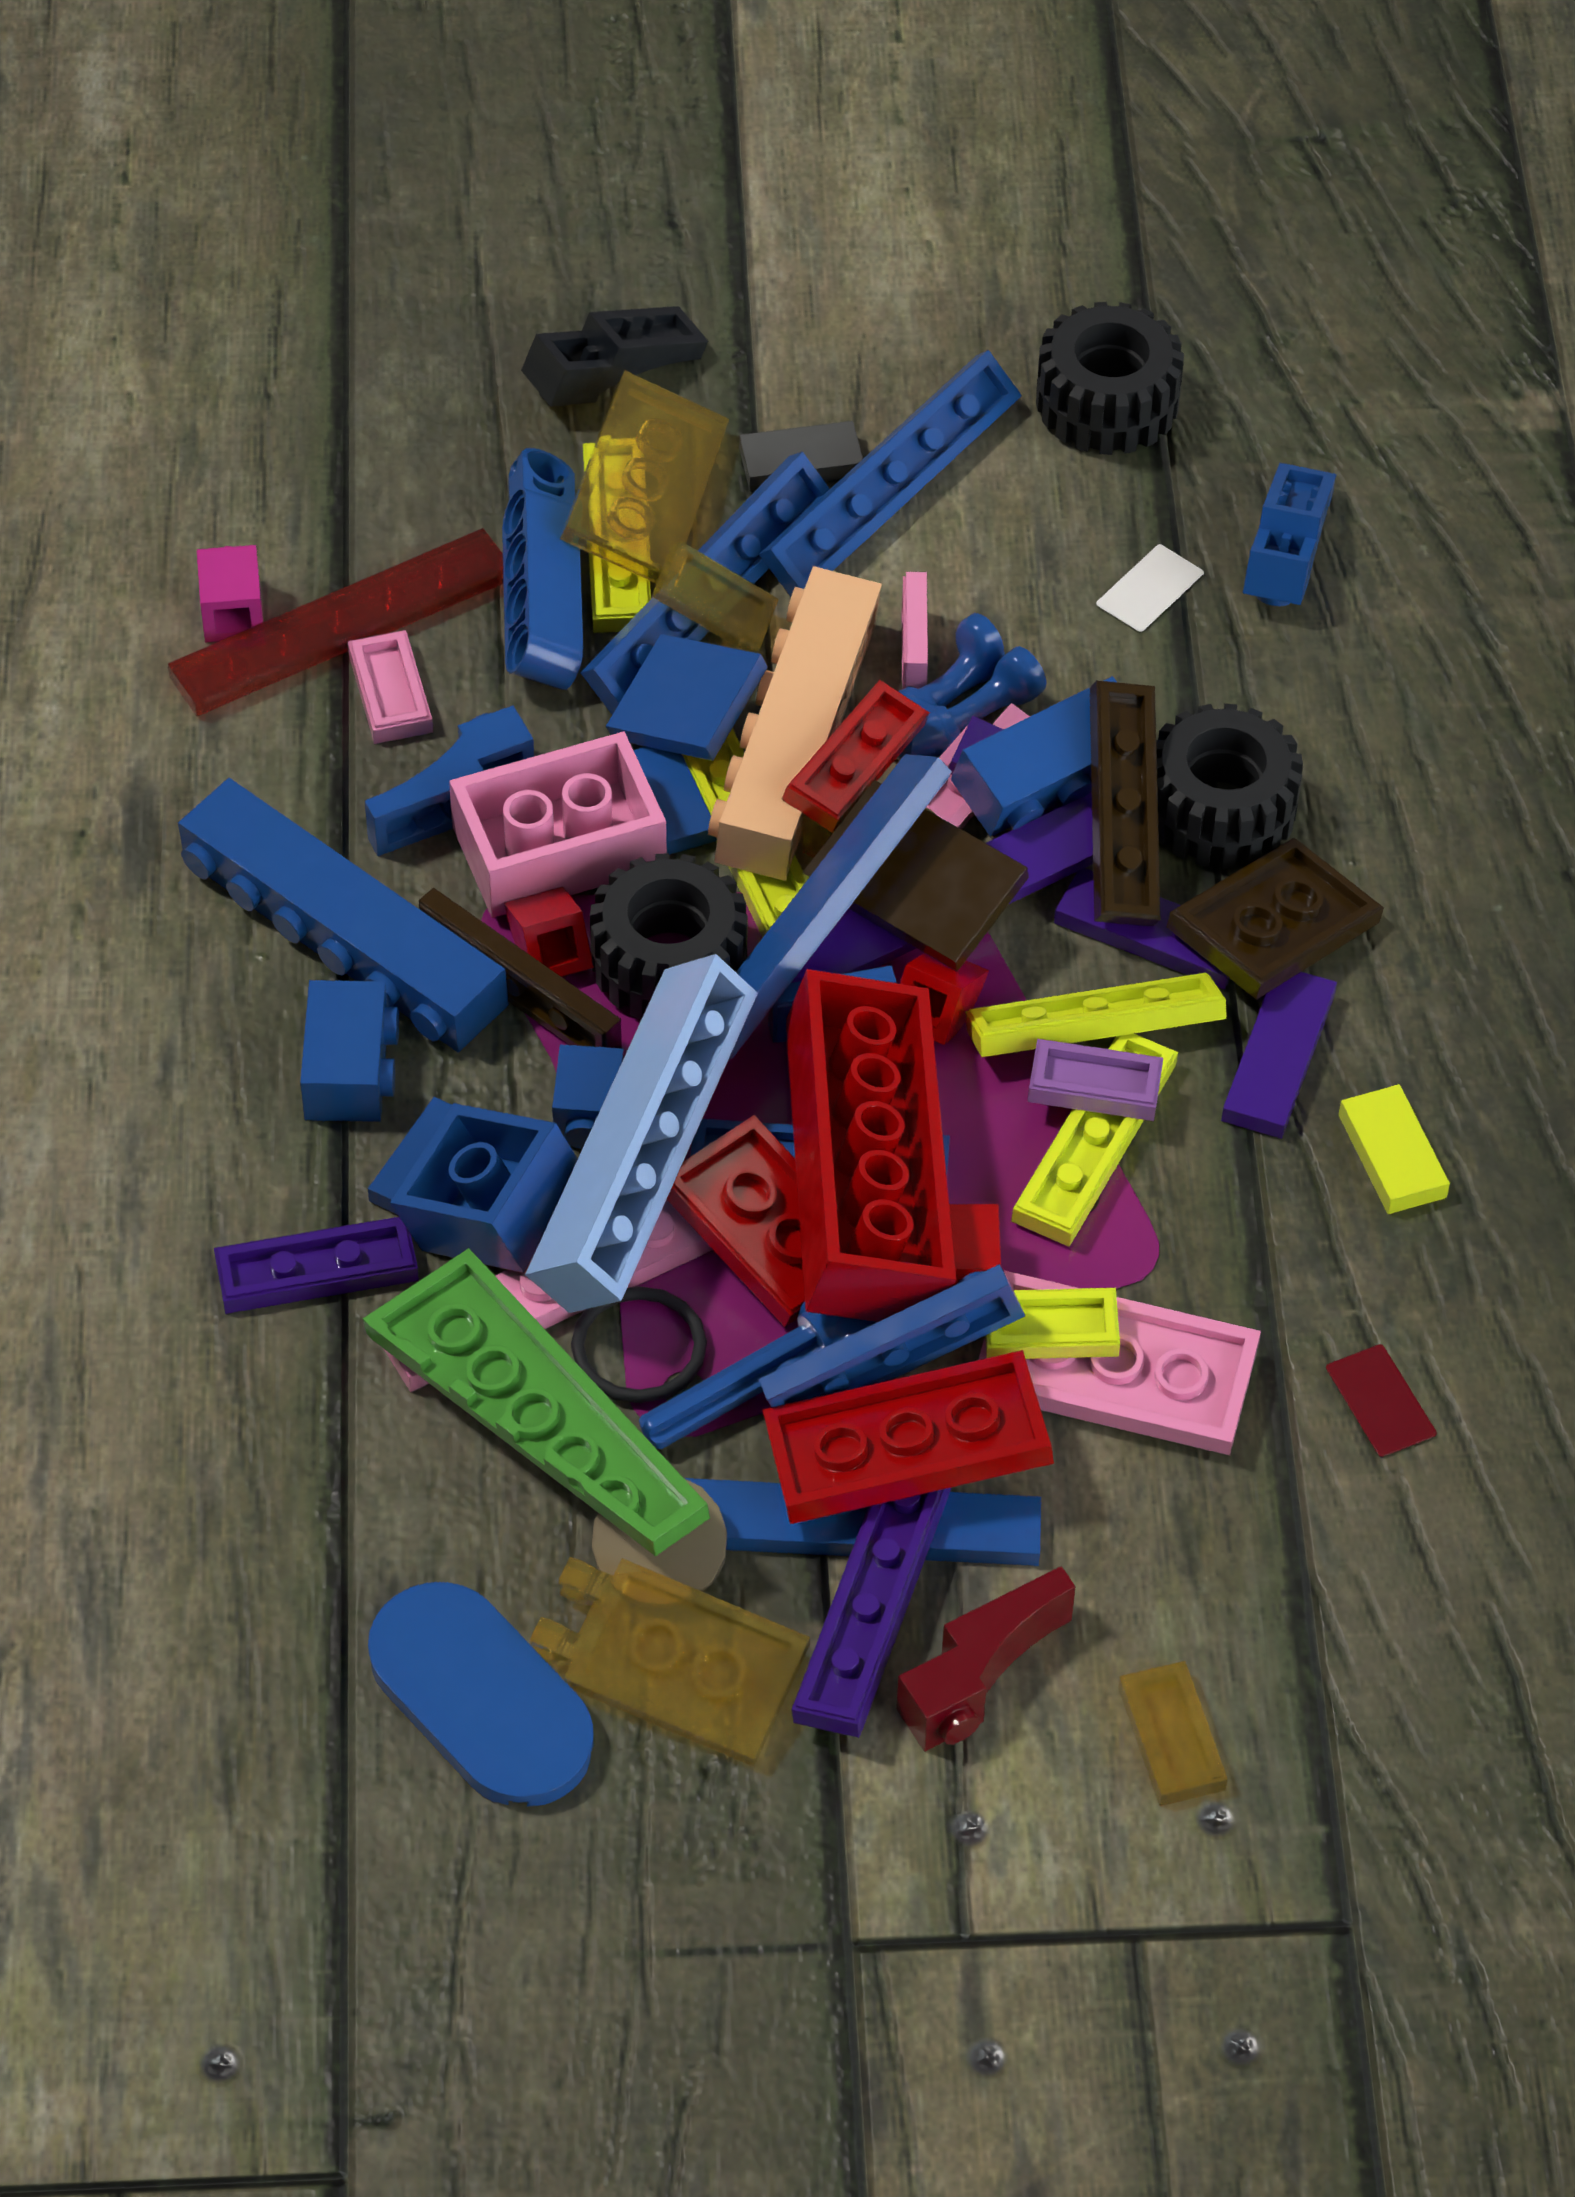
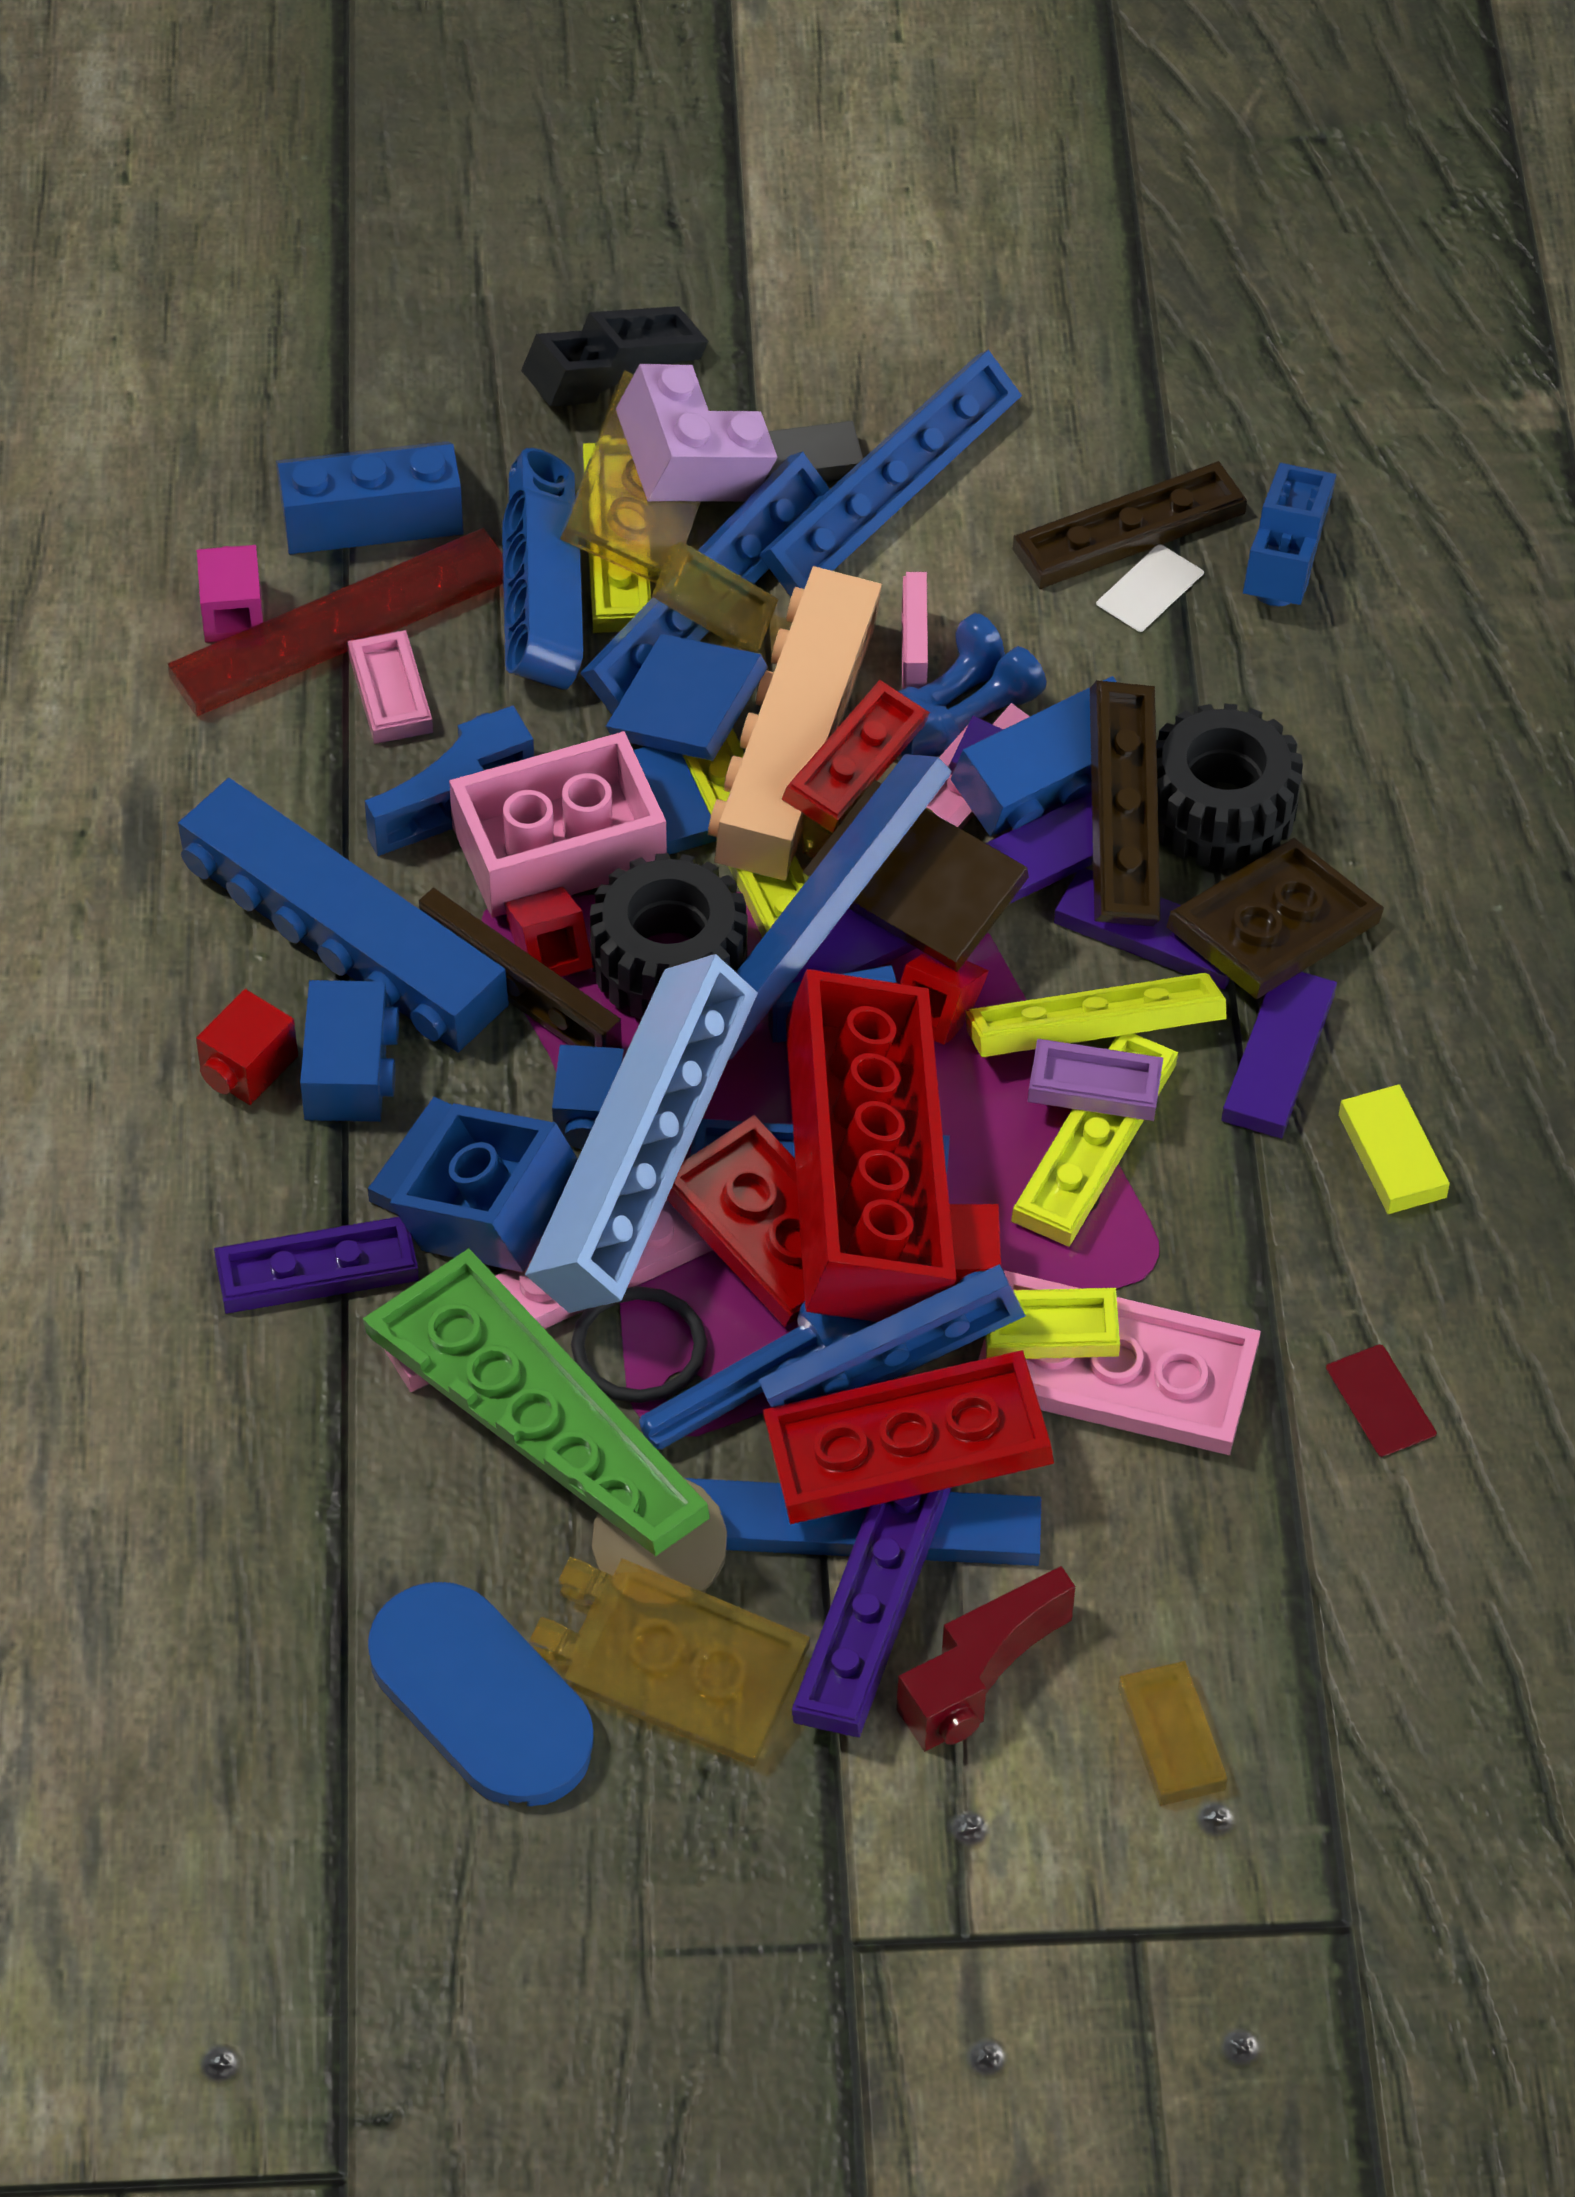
(246, 1047): none -> red brick
(370, 497): none -> blue slope
(686, 448): none -> lavender brick
(1109, 377): black tyre -> none
(1129, 525): none -> dark brown tile

